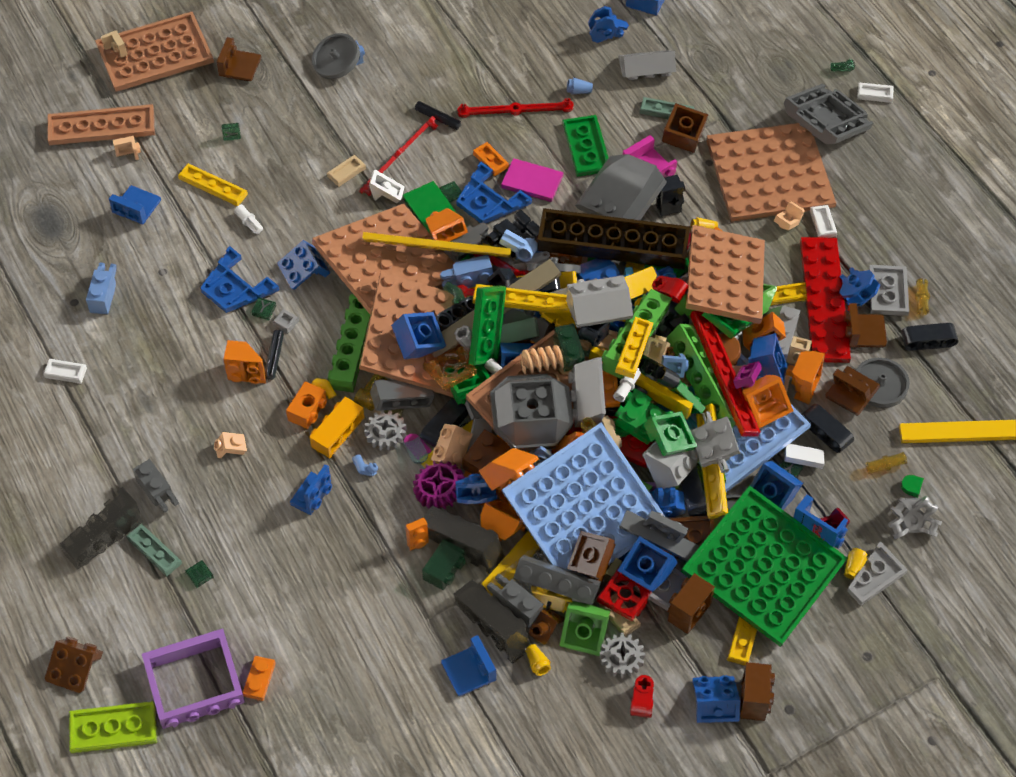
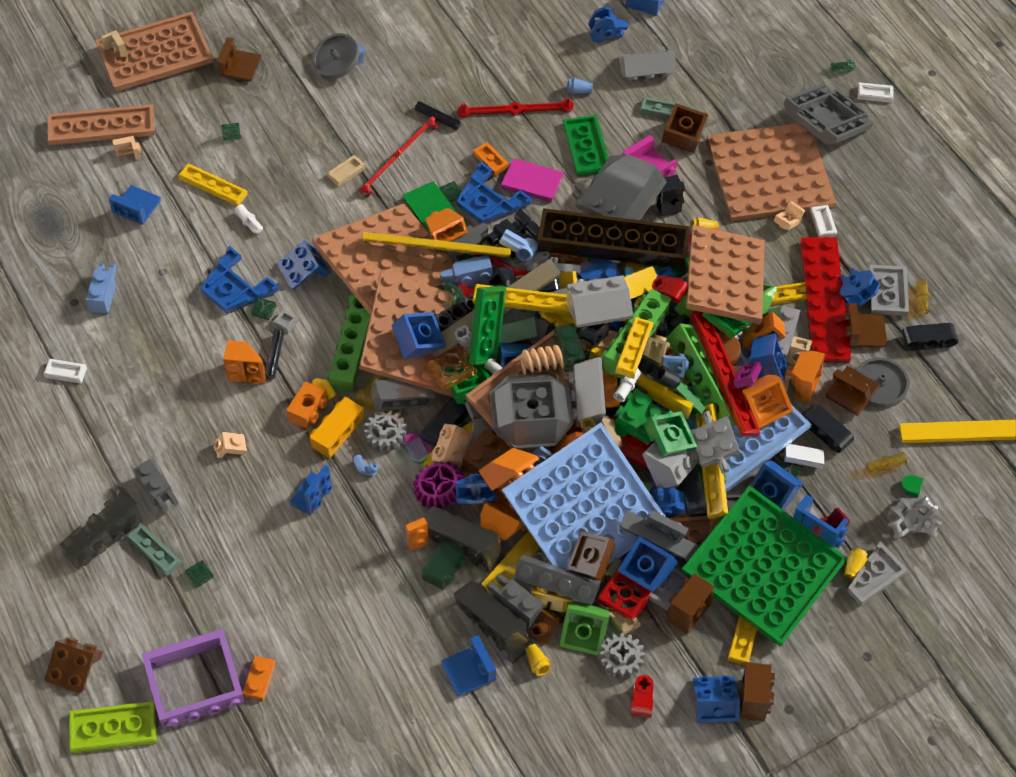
(385, 186): white slope -> none

